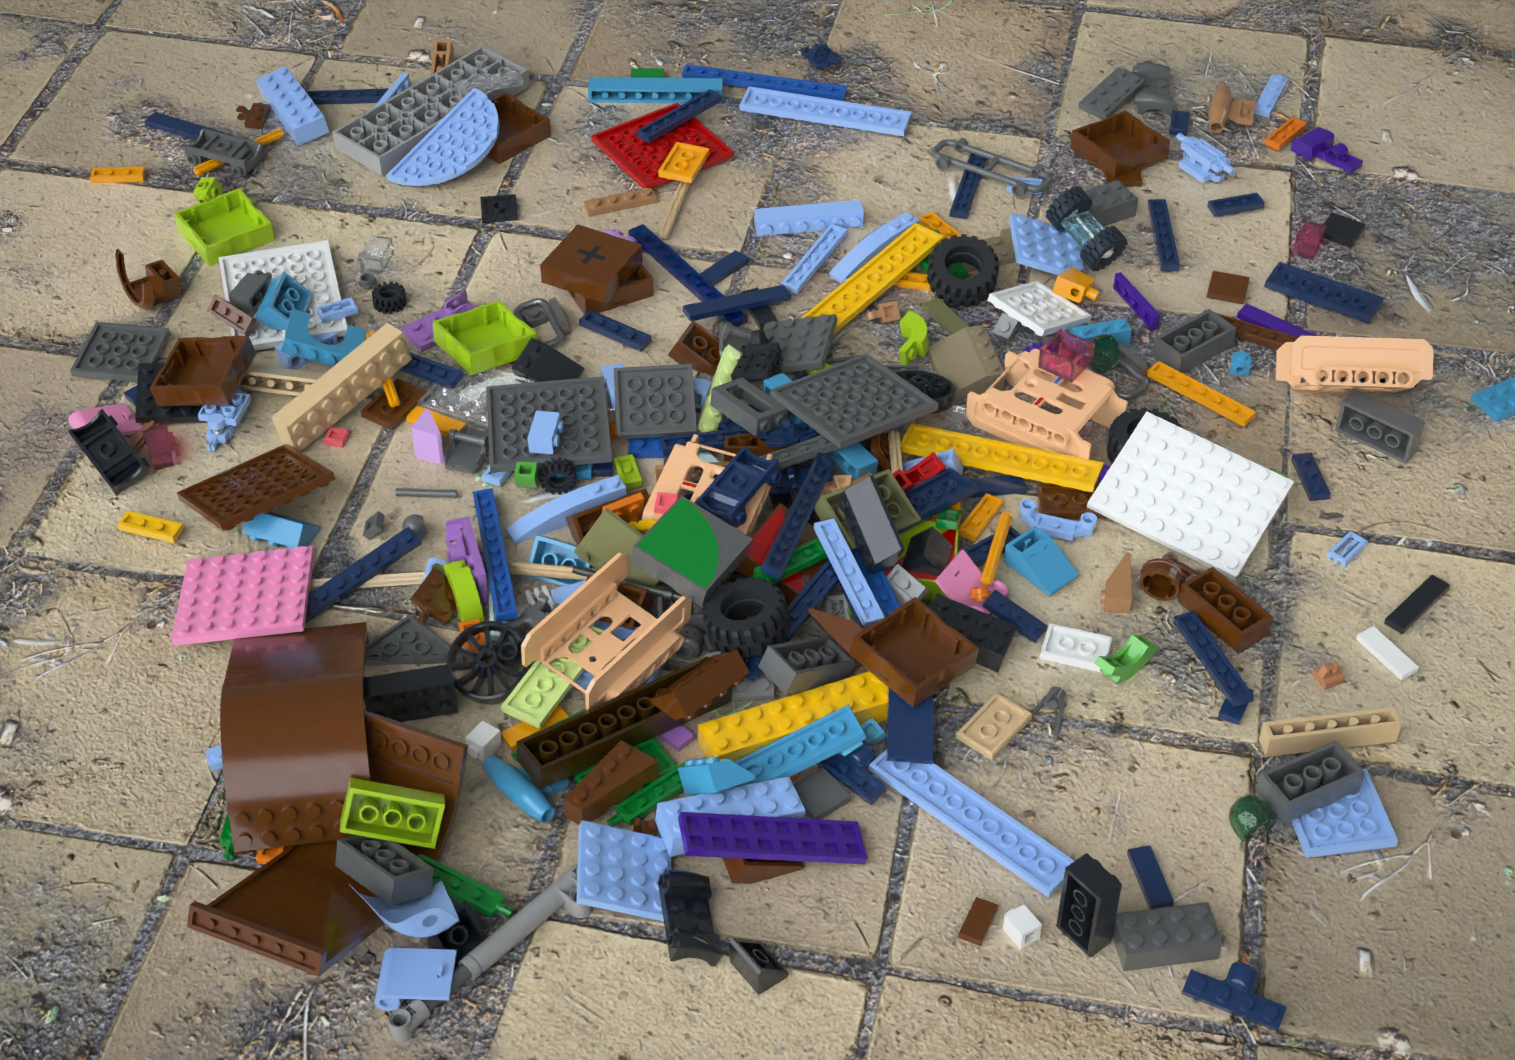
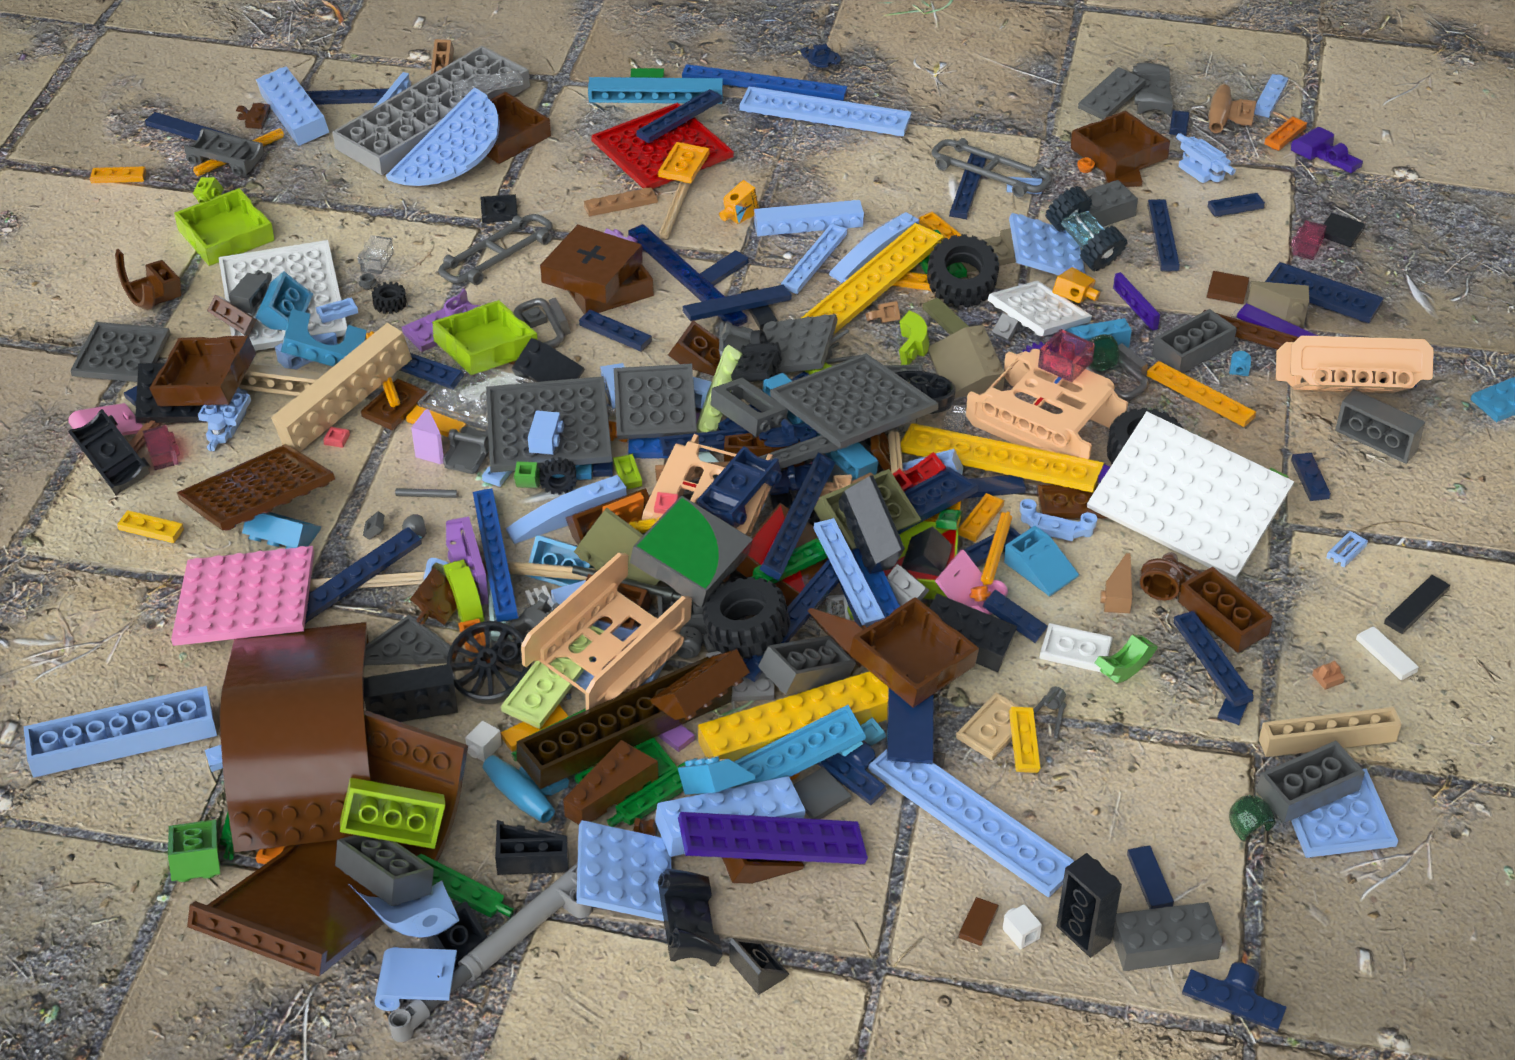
(119, 731): none -> light blue brick
(193, 850): none -> bright green slope
(475, 275): none -> dark grey bar
(529, 851): none -> black wedge
(740, 203): none -> light orange torso
(1024, 739): none -> yellow plate
(1086, 165): none -> orange plate
(1281, 300): none -> dark tan slope

